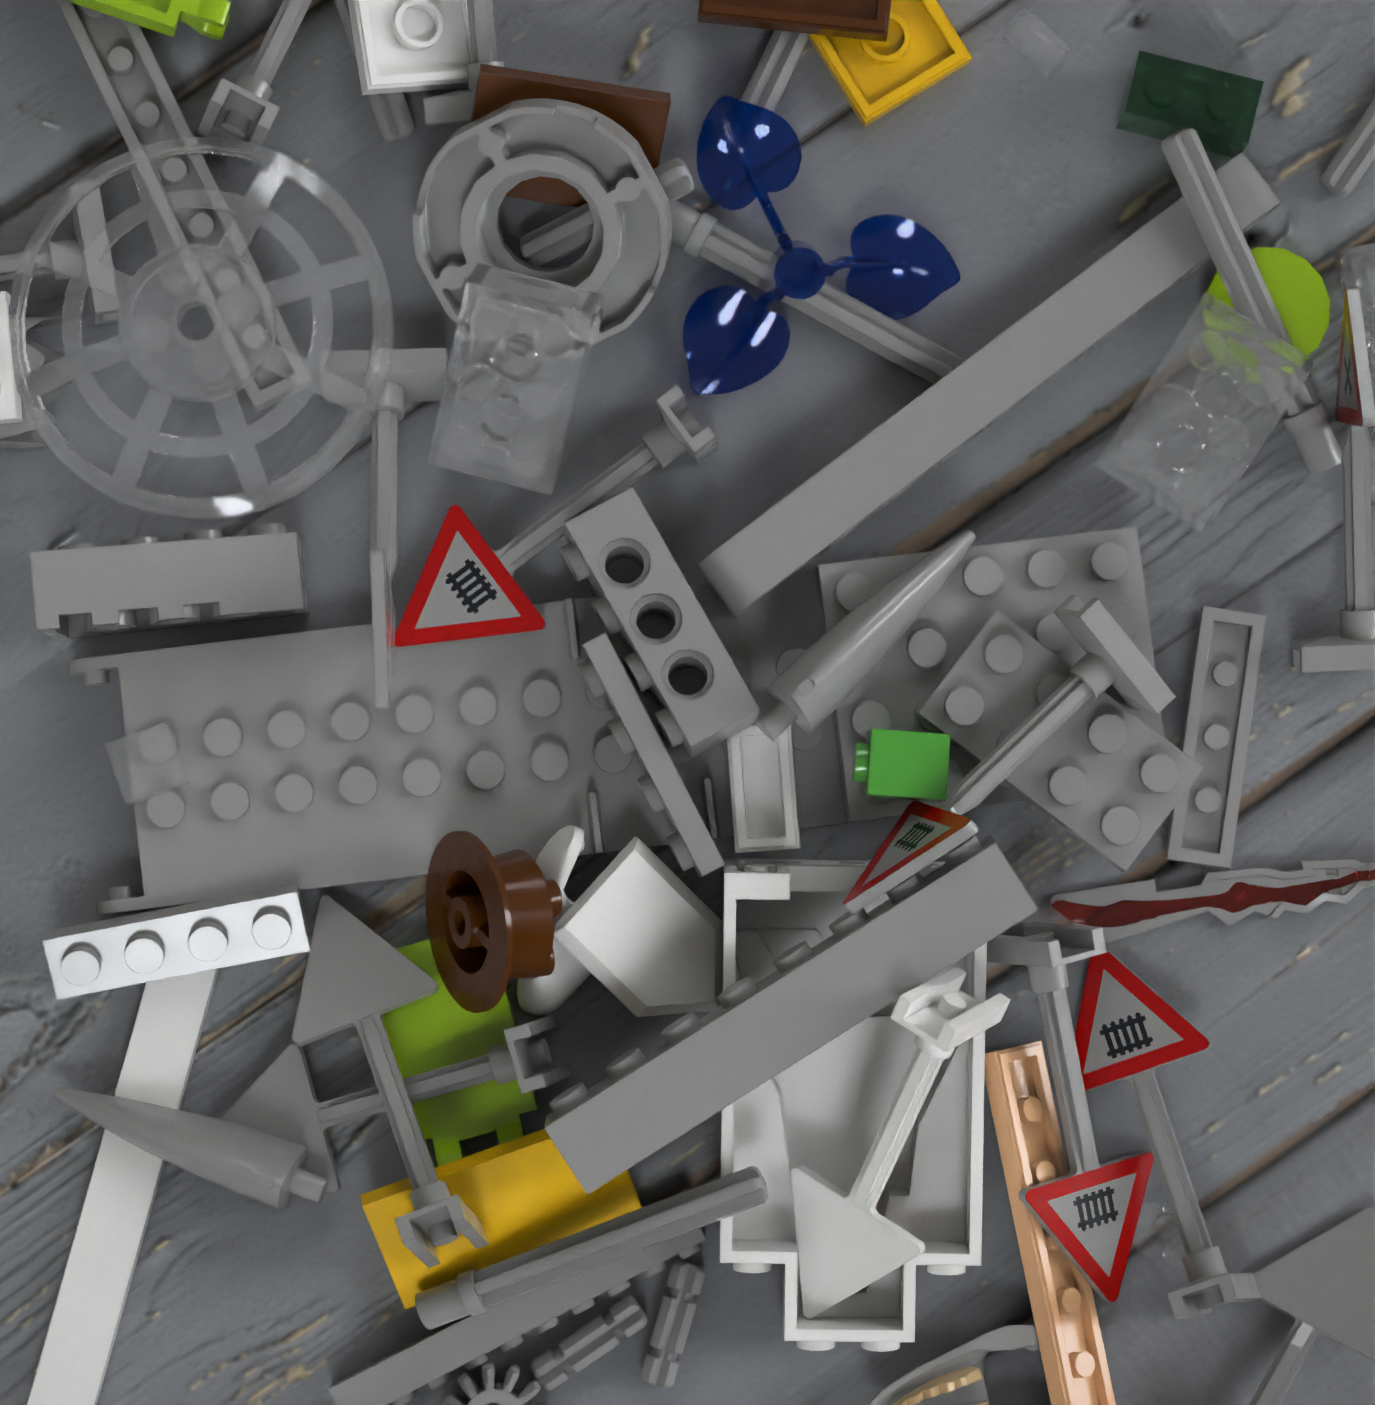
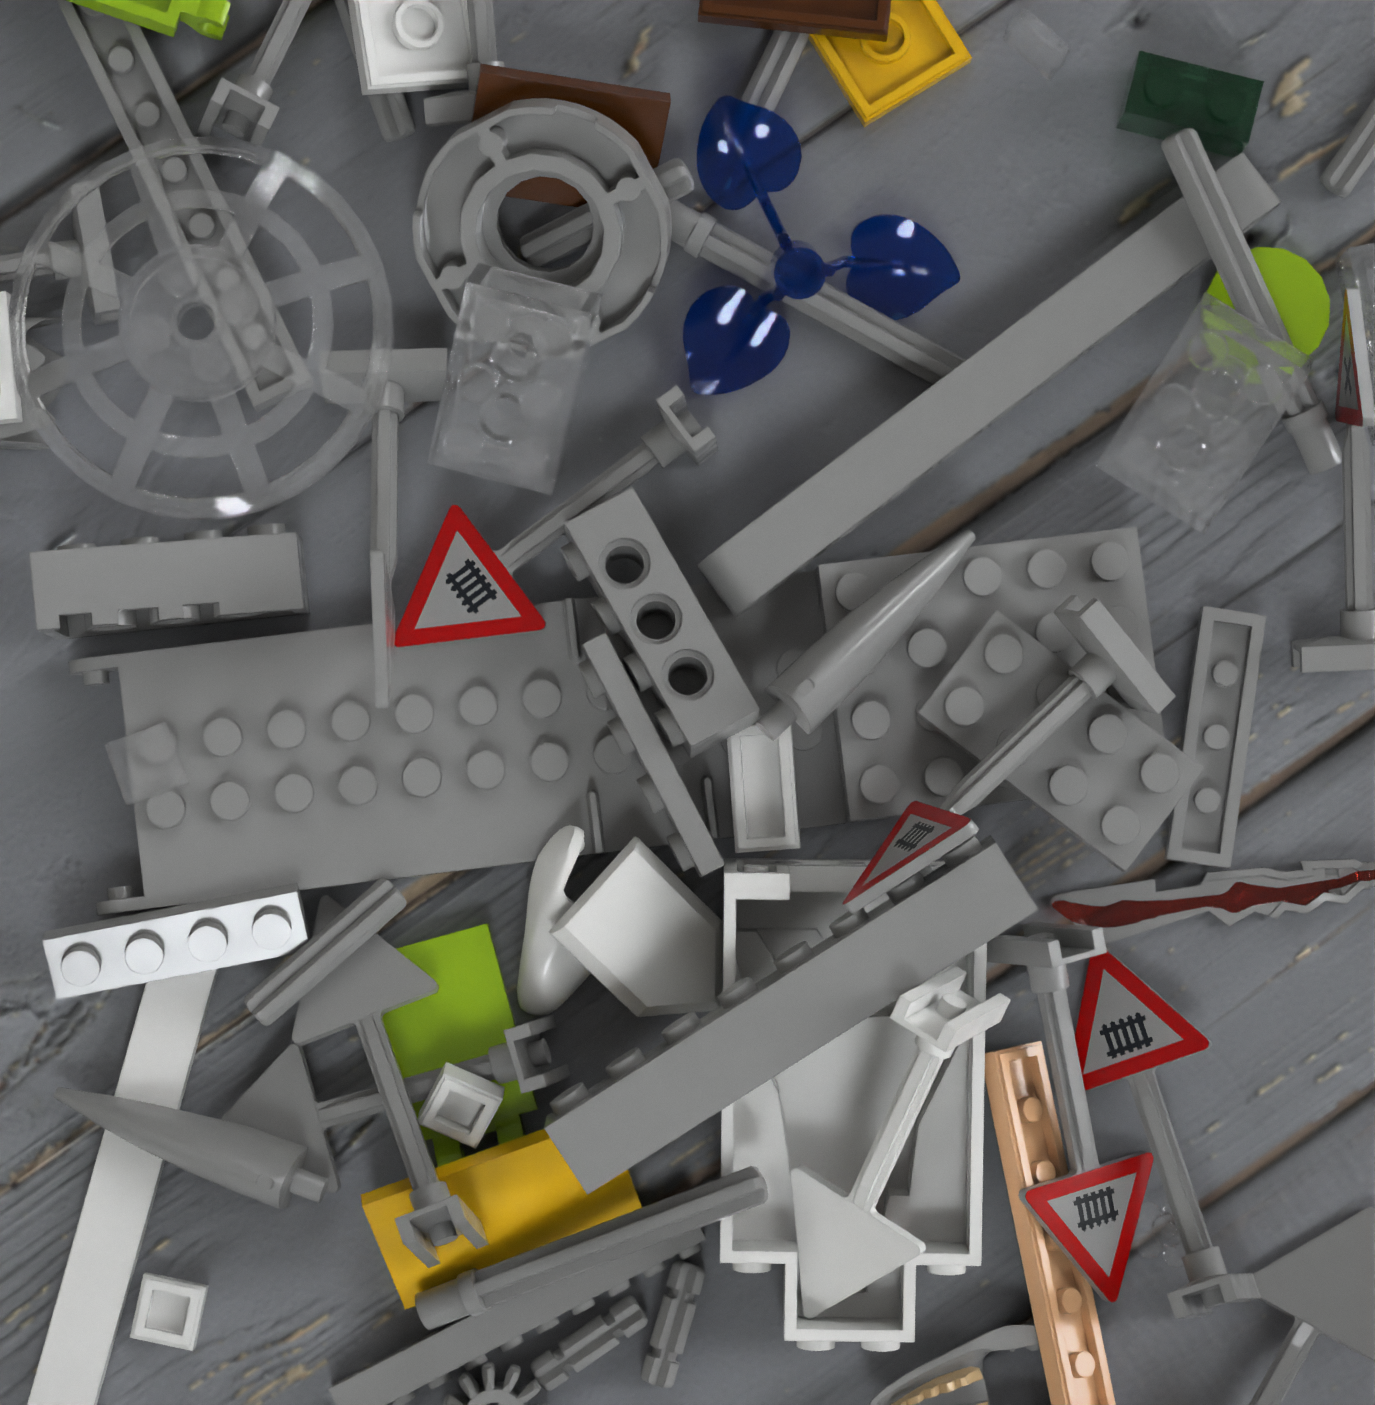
(169, 1311): none -> white tile
(325, 951): none -> light grey axle
(461, 1105): none -> white tile
(488, 919): reddish brown piece -> none
(903, 765): bright green brick -> none

